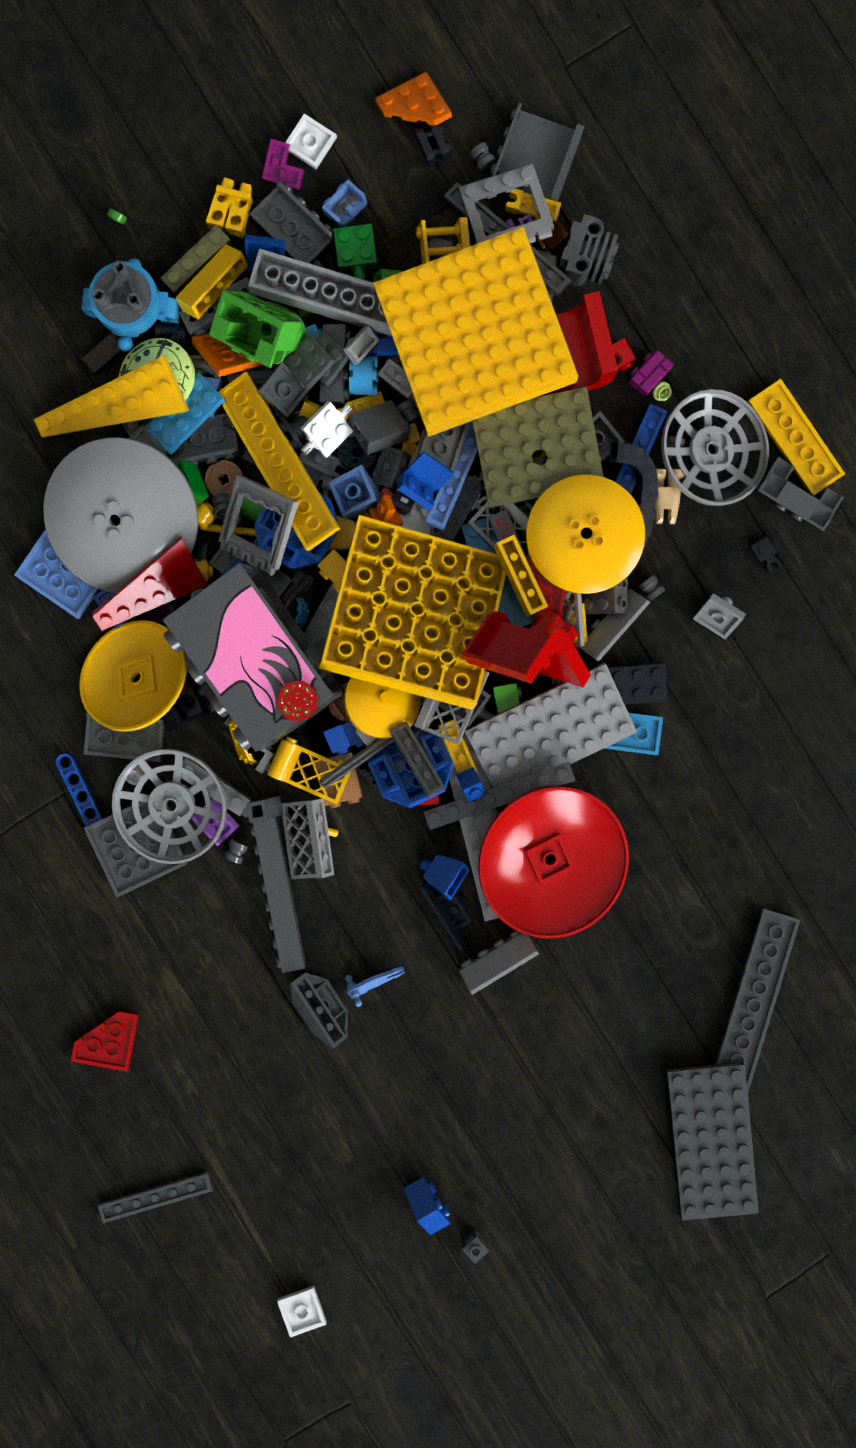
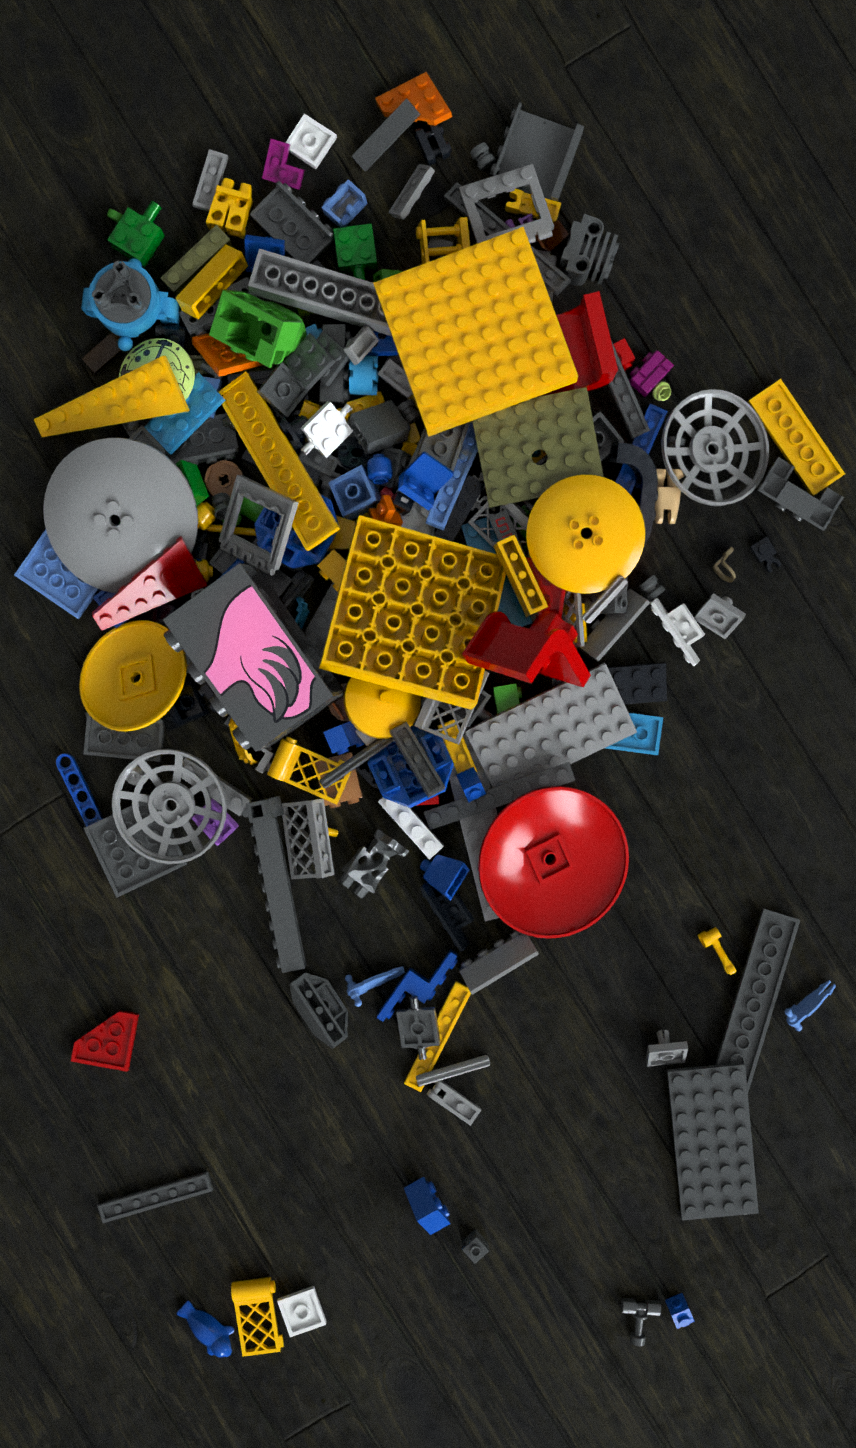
(137, 234): none -> green brick
(208, 1330): none -> blue animal
(210, 178): none -> light grey plate
(236, 849): dark grey wheel -> none
(248, 1293): none -> yellow piece
(297, 700): red tile -> none
(362, 864): none -> dark grey hips
(379, 469): none -> blue head
(386, 135): none -> dark grey tile
(411, 191): none -> light grey plate
(413, 827): none -> white brick
(417, 985): none -> blue bracket
(418, 1027): none -> dark grey plate
(446, 1021): none -> yellow tile
(453, 1070): none -> light grey axle
(454, 1102): none -> light grey plate
(604, 599): none -> light grey axle
(627, 402): none -> dark grey tile
(640, 1312): none -> dark grey bar
(666, 1052): none -> light grey tile
(679, 1311): none -> blue bracket
(681, 626): none -> white bracket
(711, 938): none -> yellow brick
(722, 560): none -> dark tan piece
(807, 1006): none -> medium blue piece

